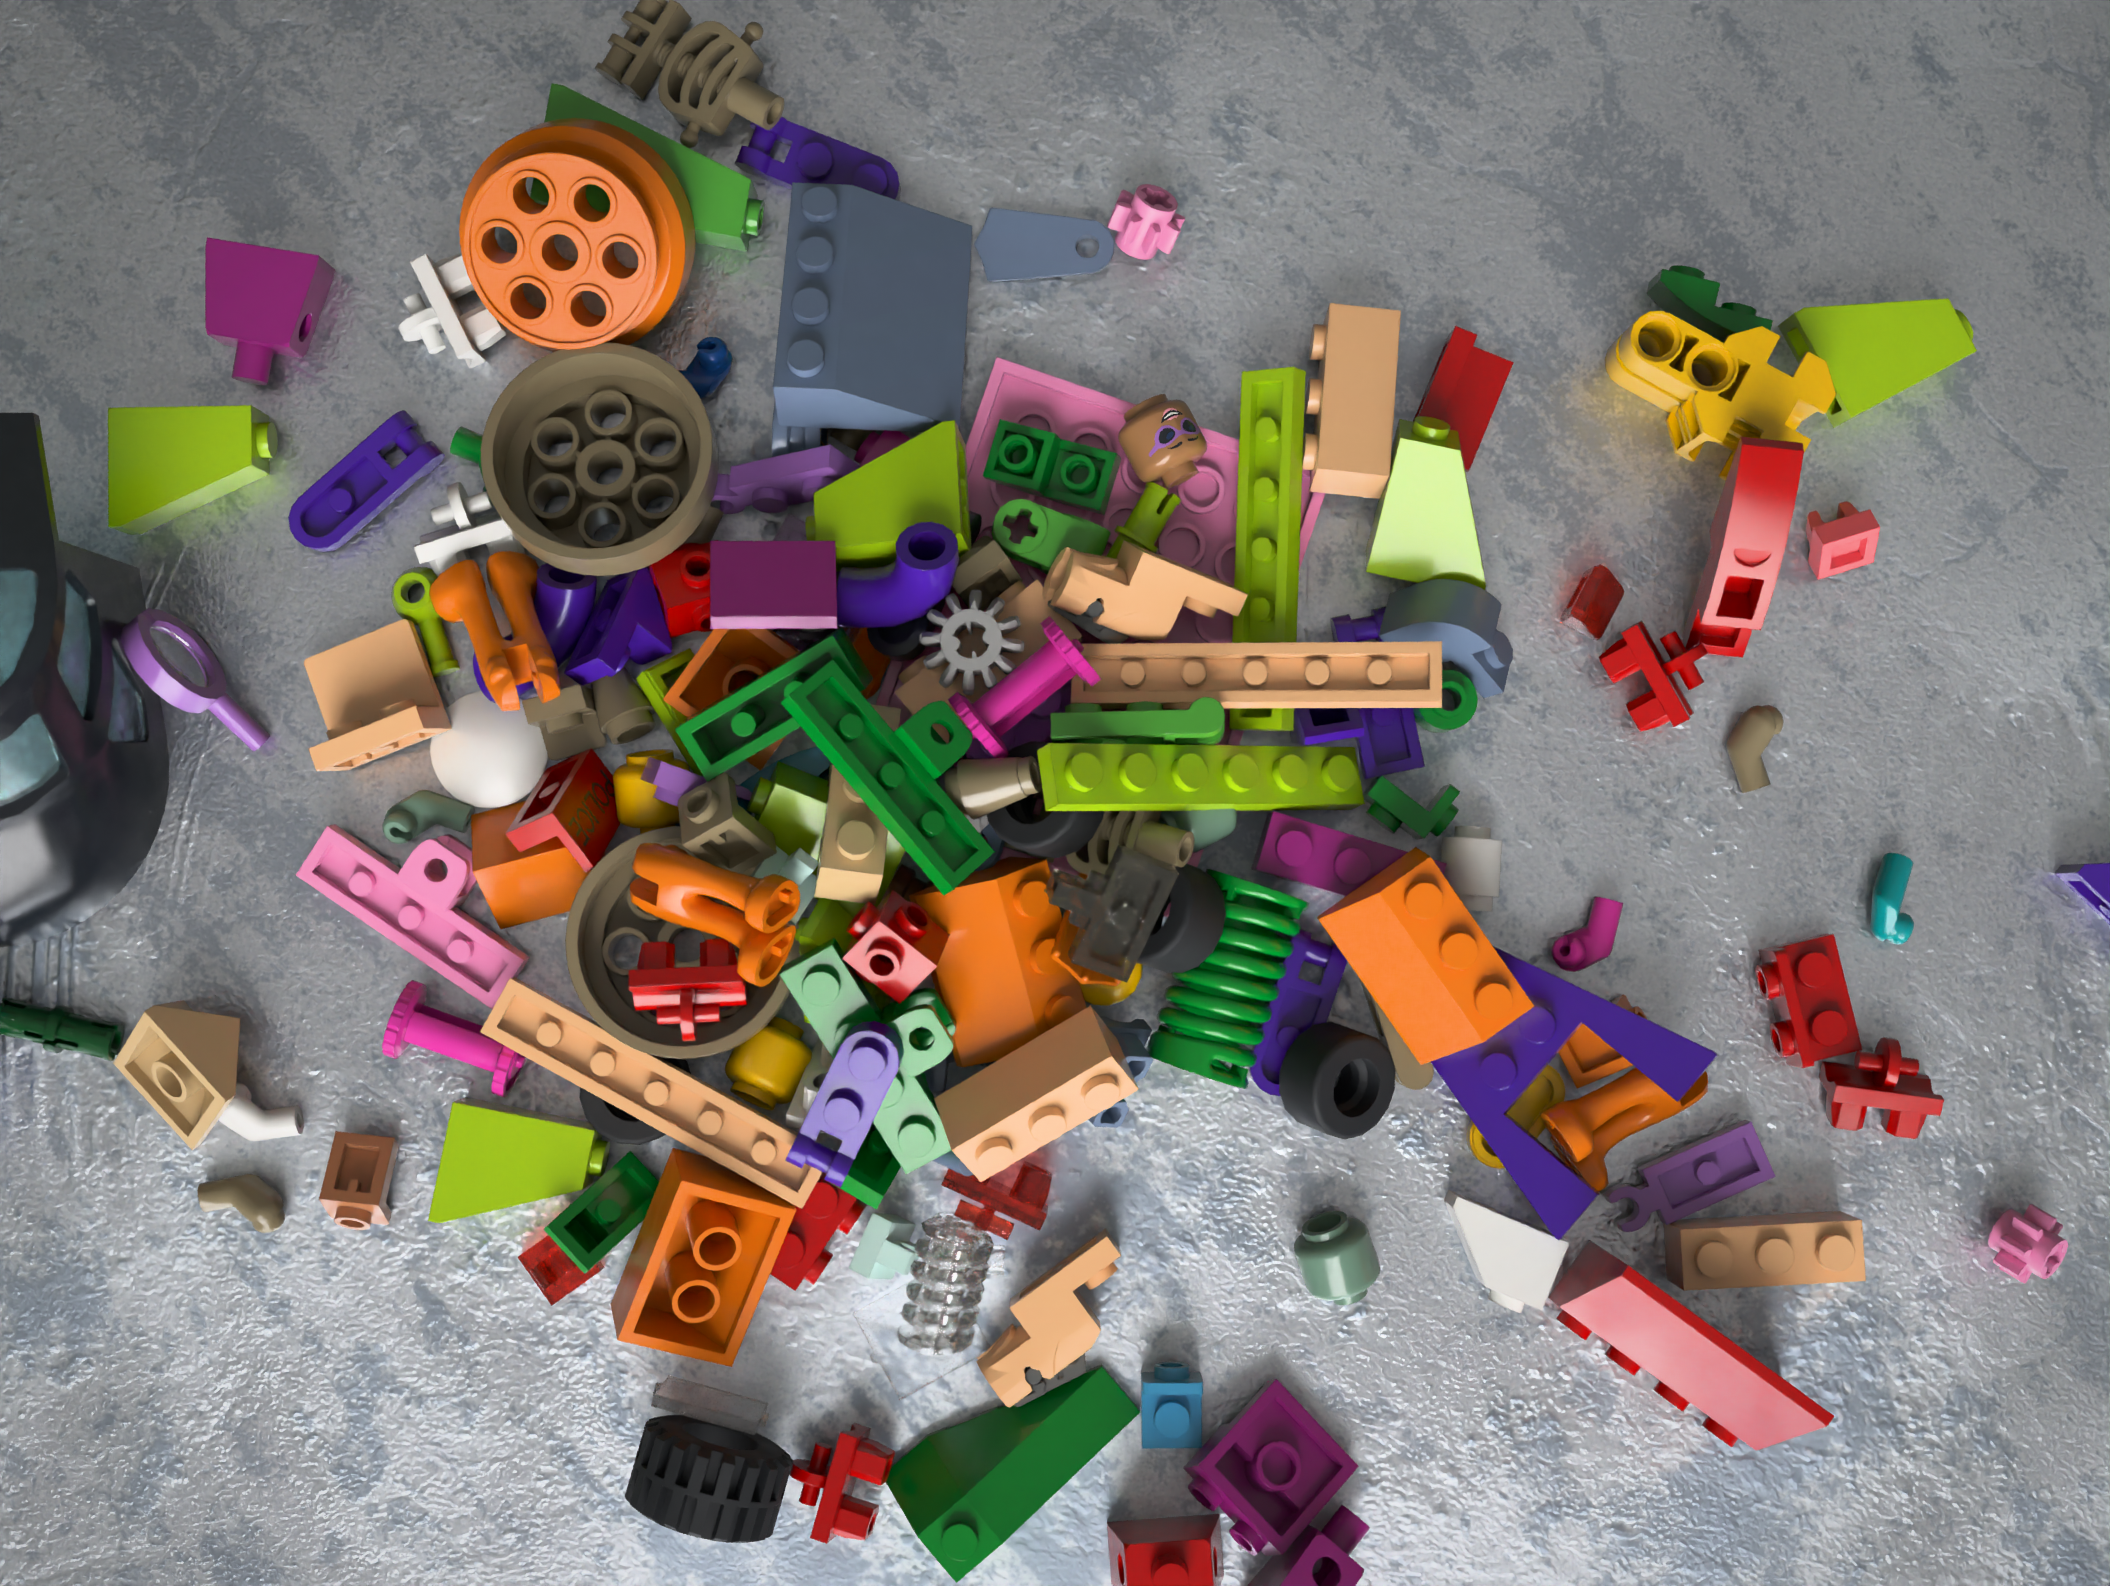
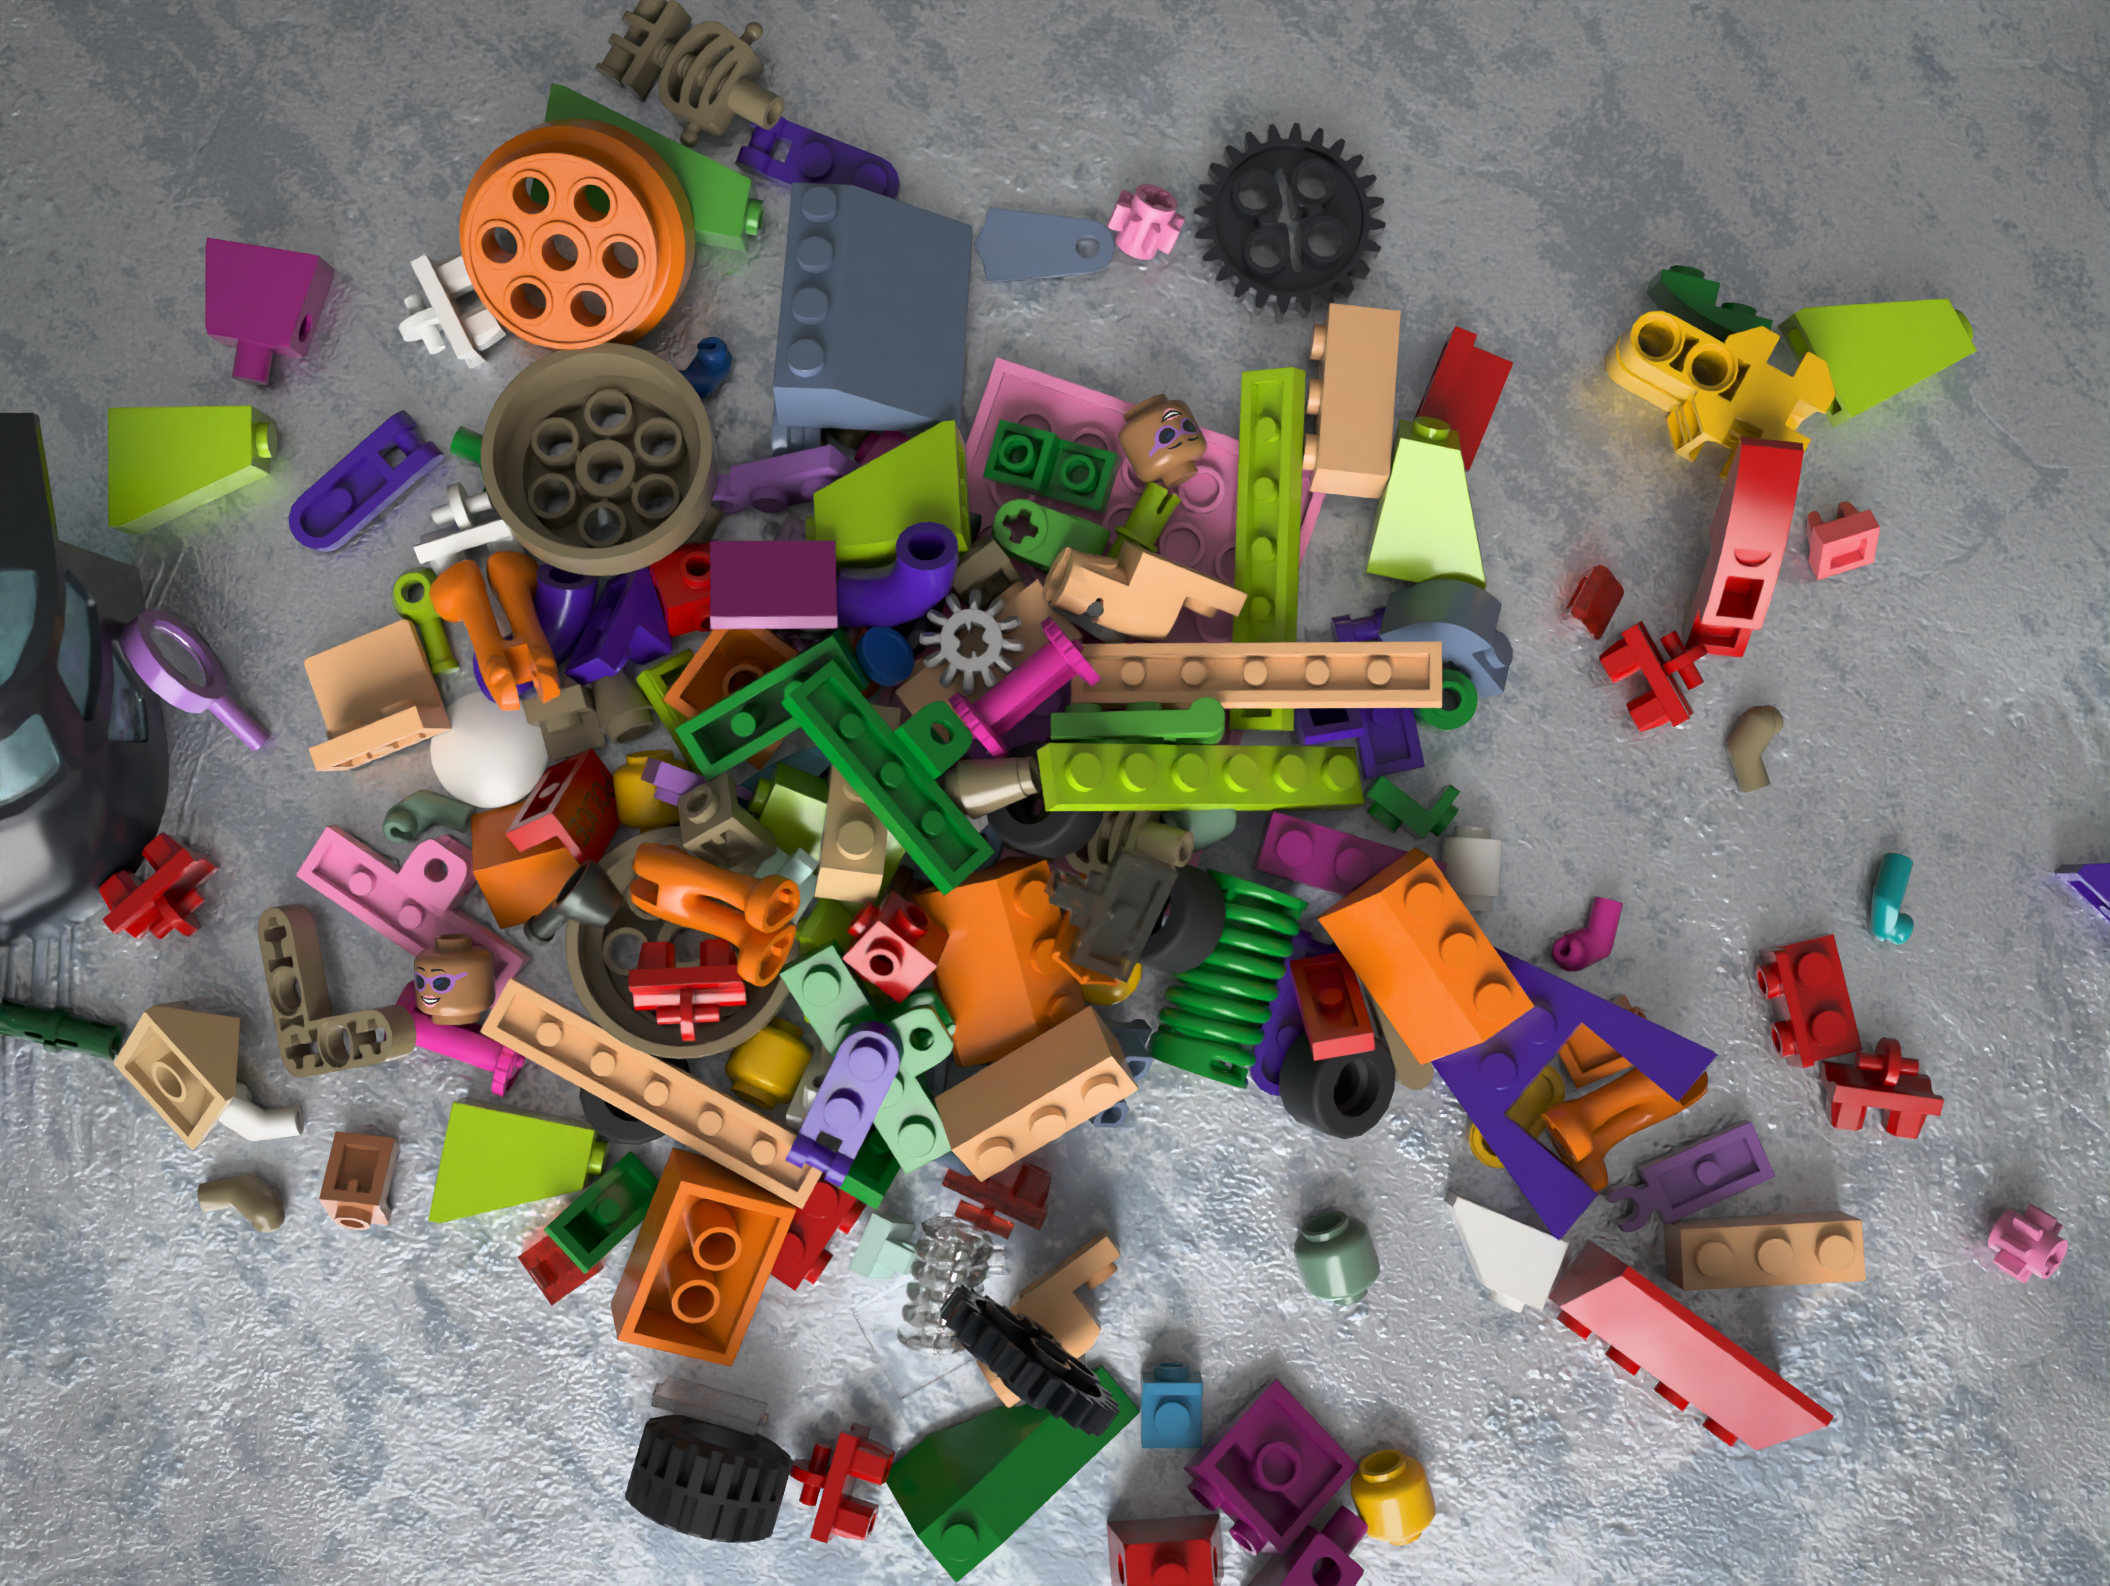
(165, 897): none -> red hips
(293, 951): none -> dark tan beam
(454, 980): none -> medium nougat head
(585, 897): none -> pearl dark grey bar
(885, 656): none -> blue piece
(1029, 1360): none -> black gear
(1331, 1006): none -> red plate
(1340, 214): none -> black gear
(1393, 1496): none -> yellow head

